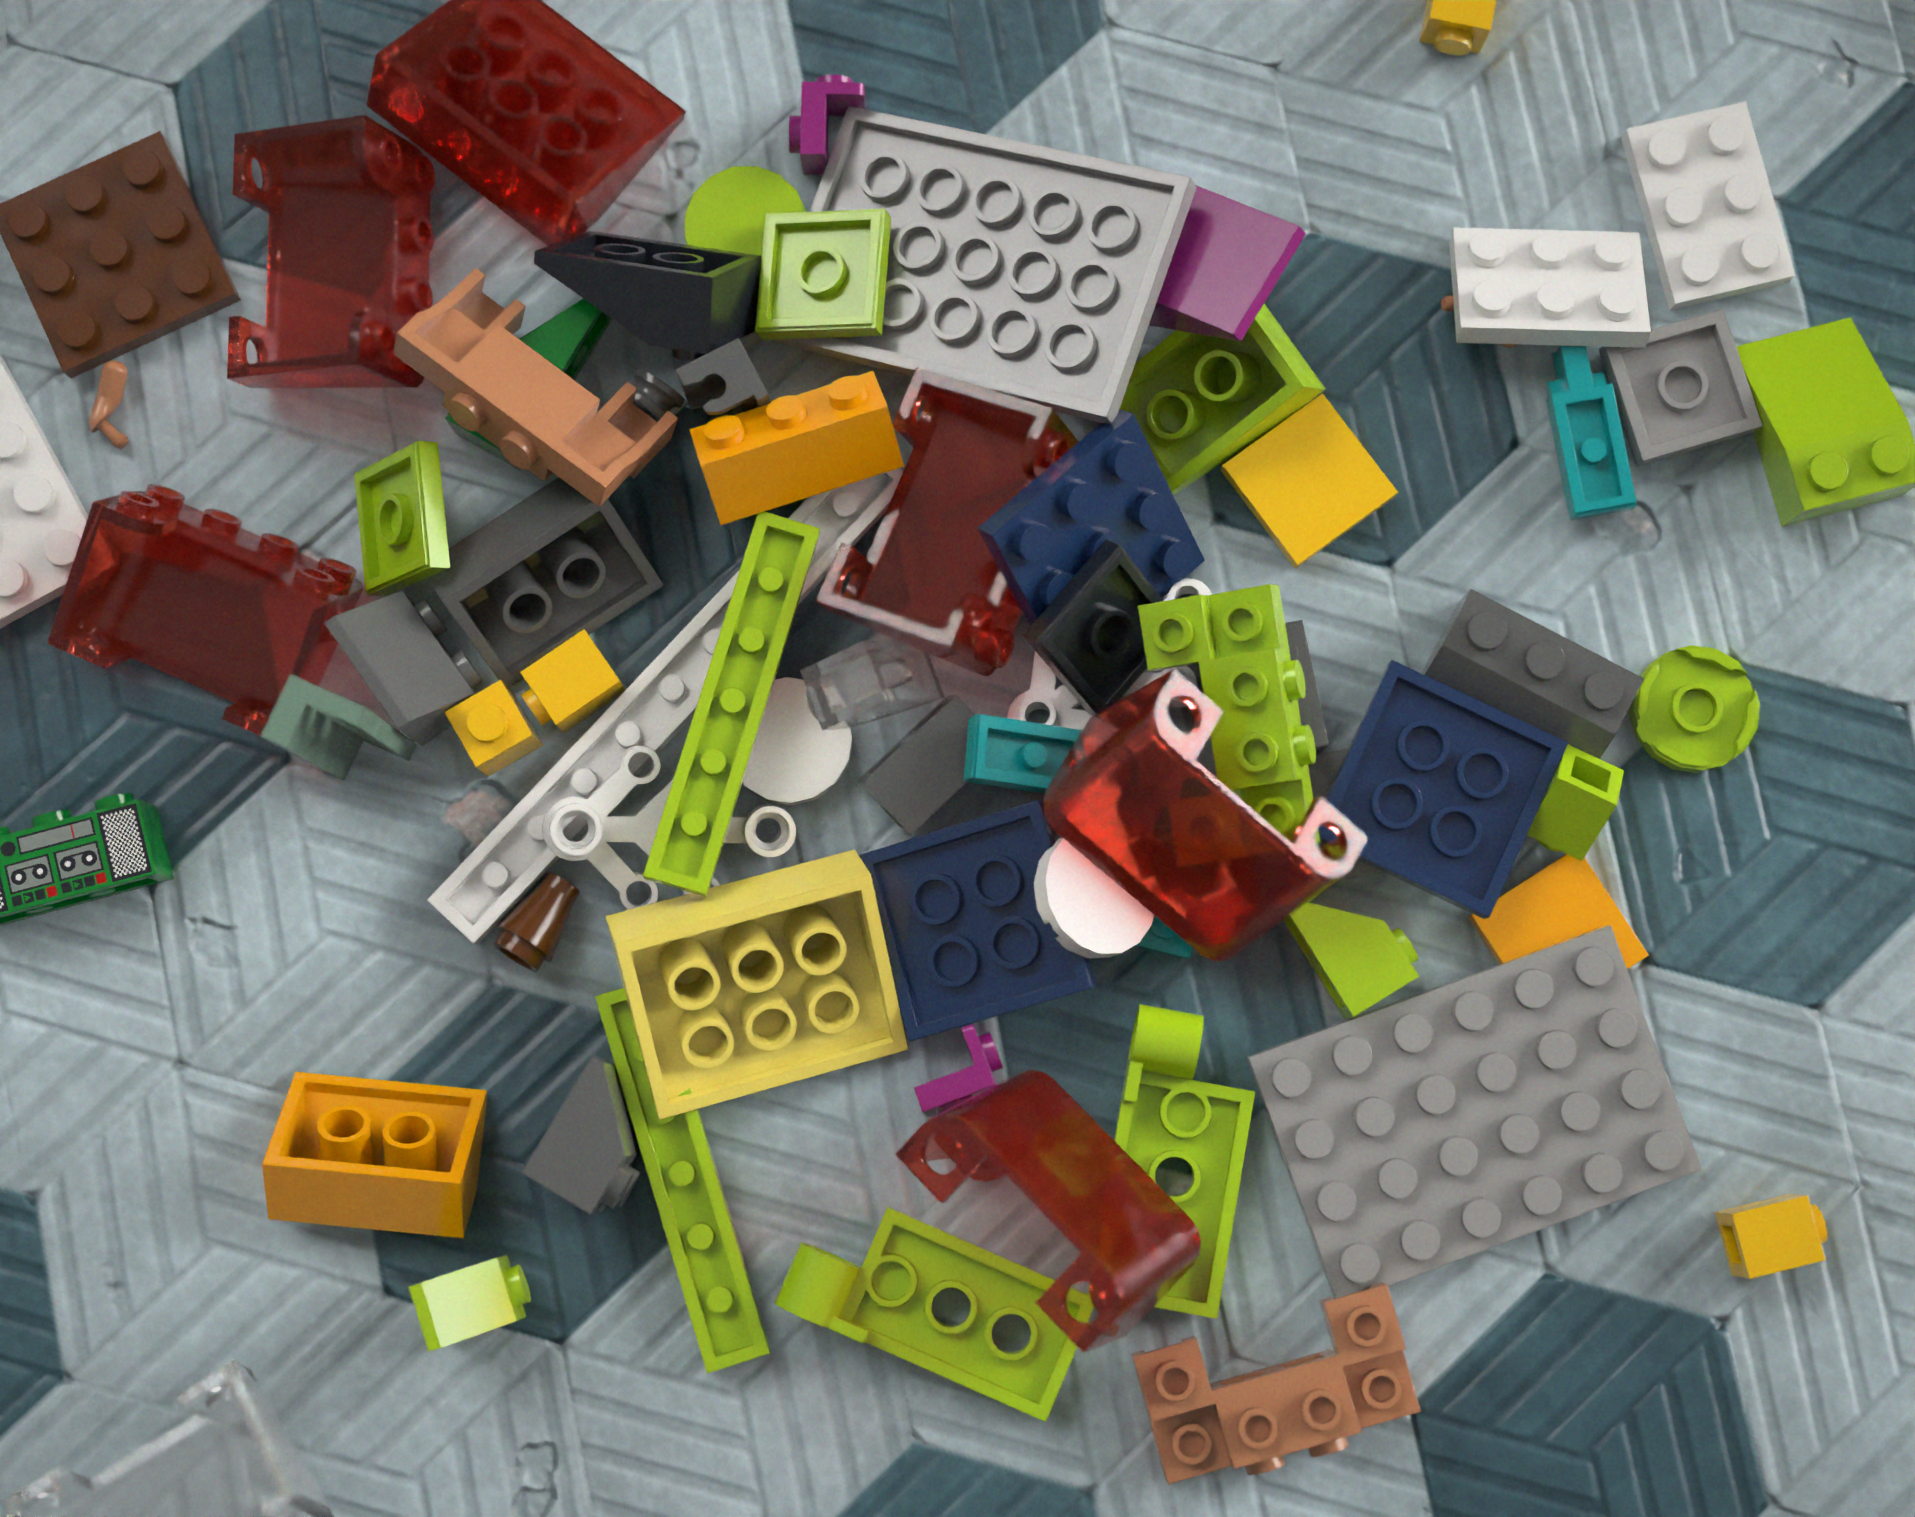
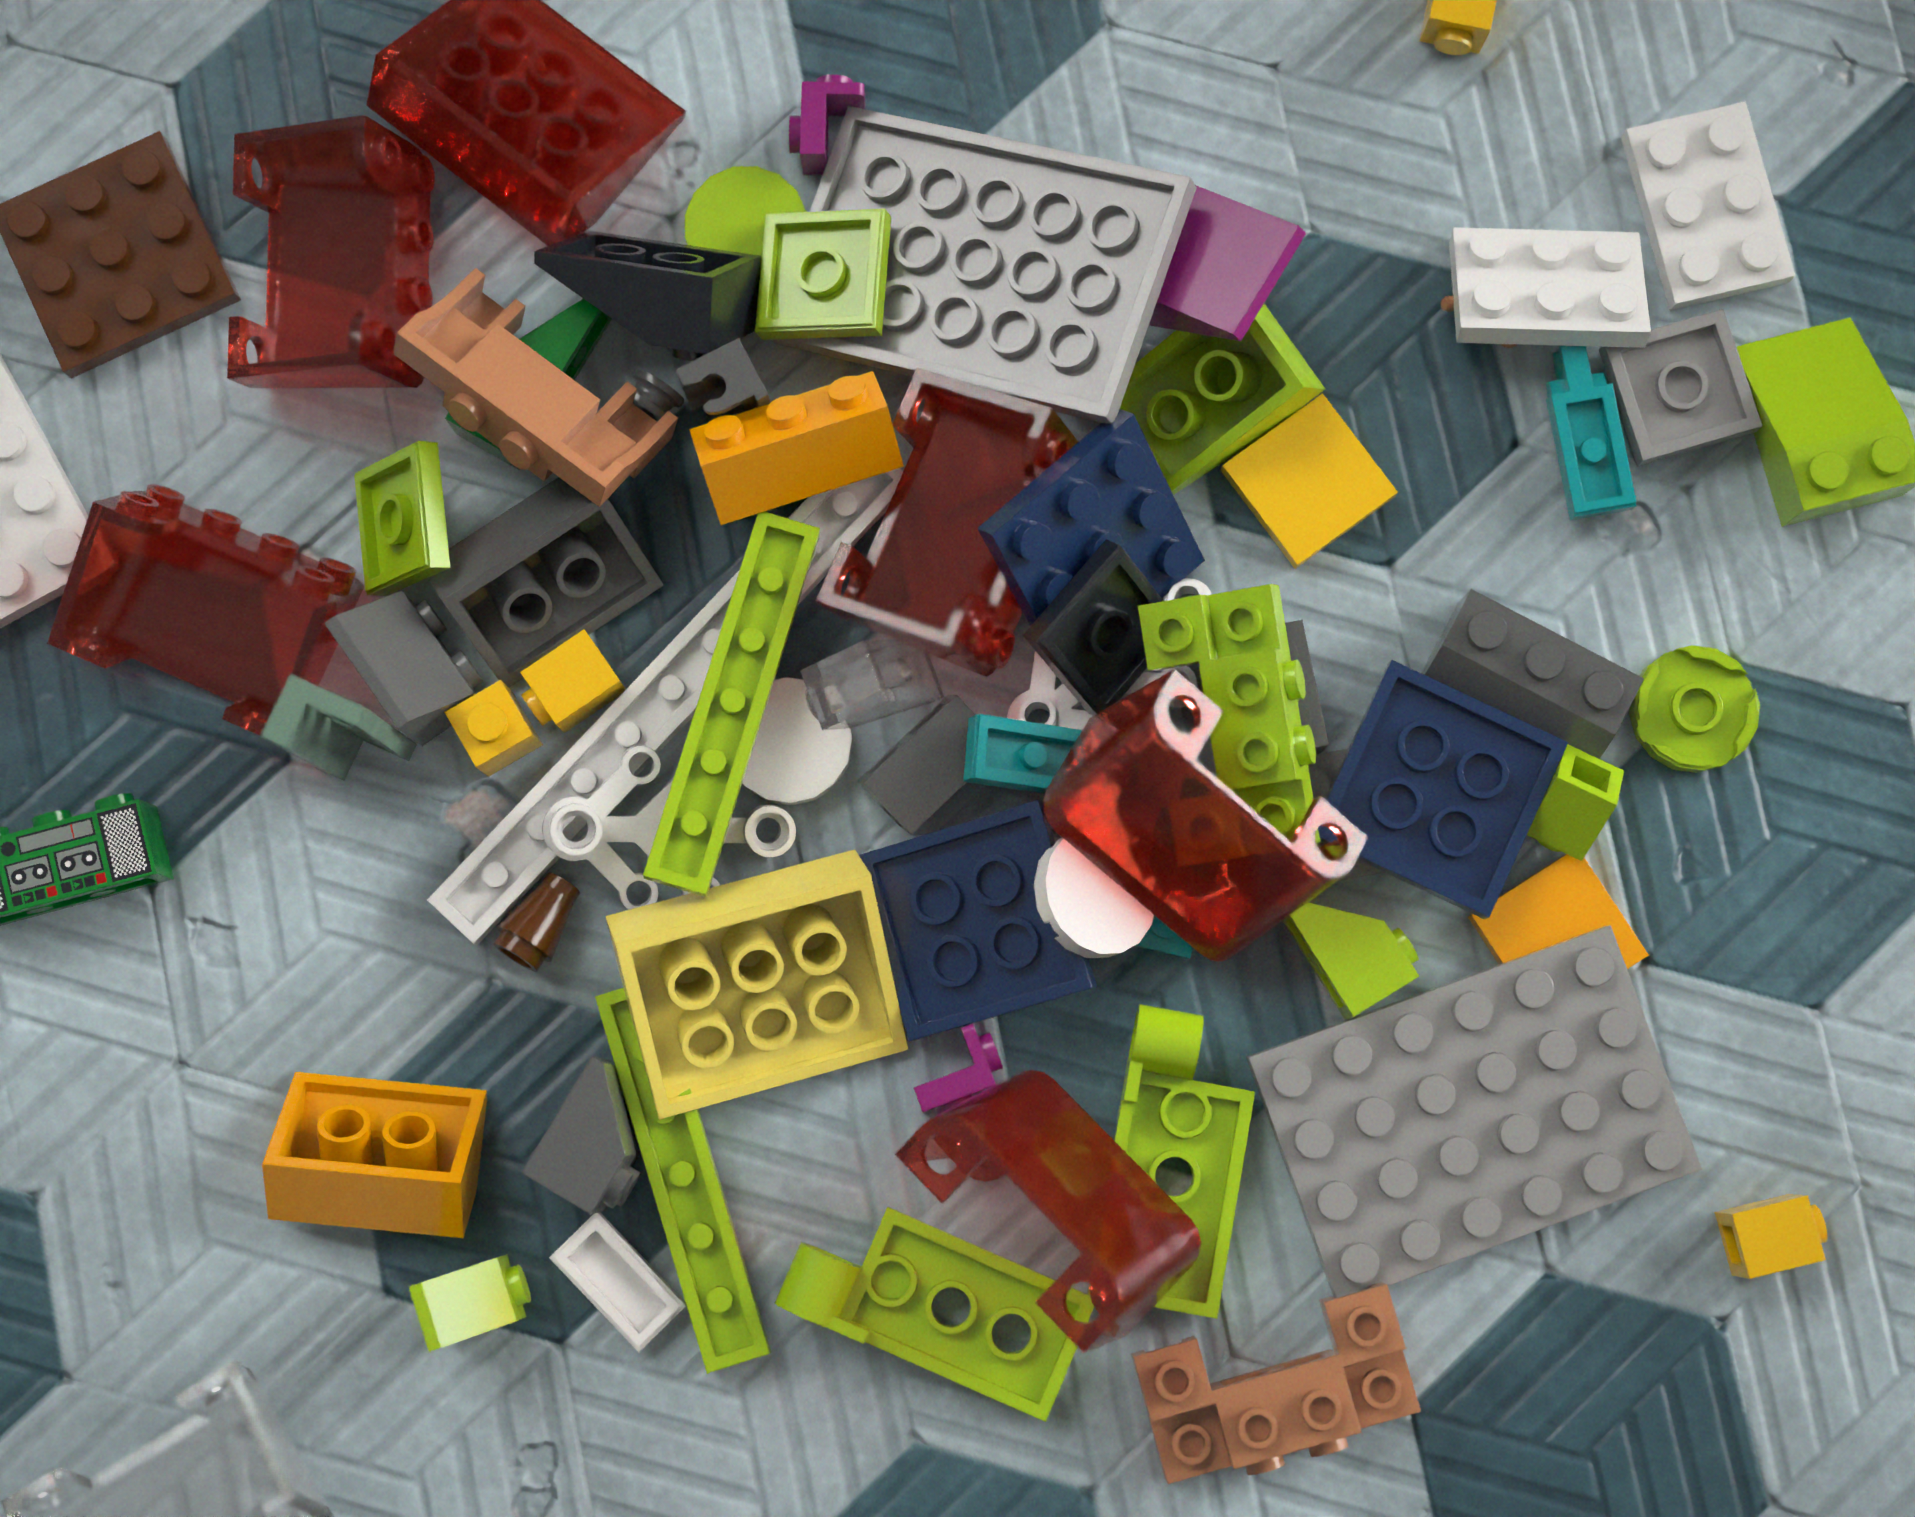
(107, 399): nougat piece -> none
(618, 1281): none -> white tile

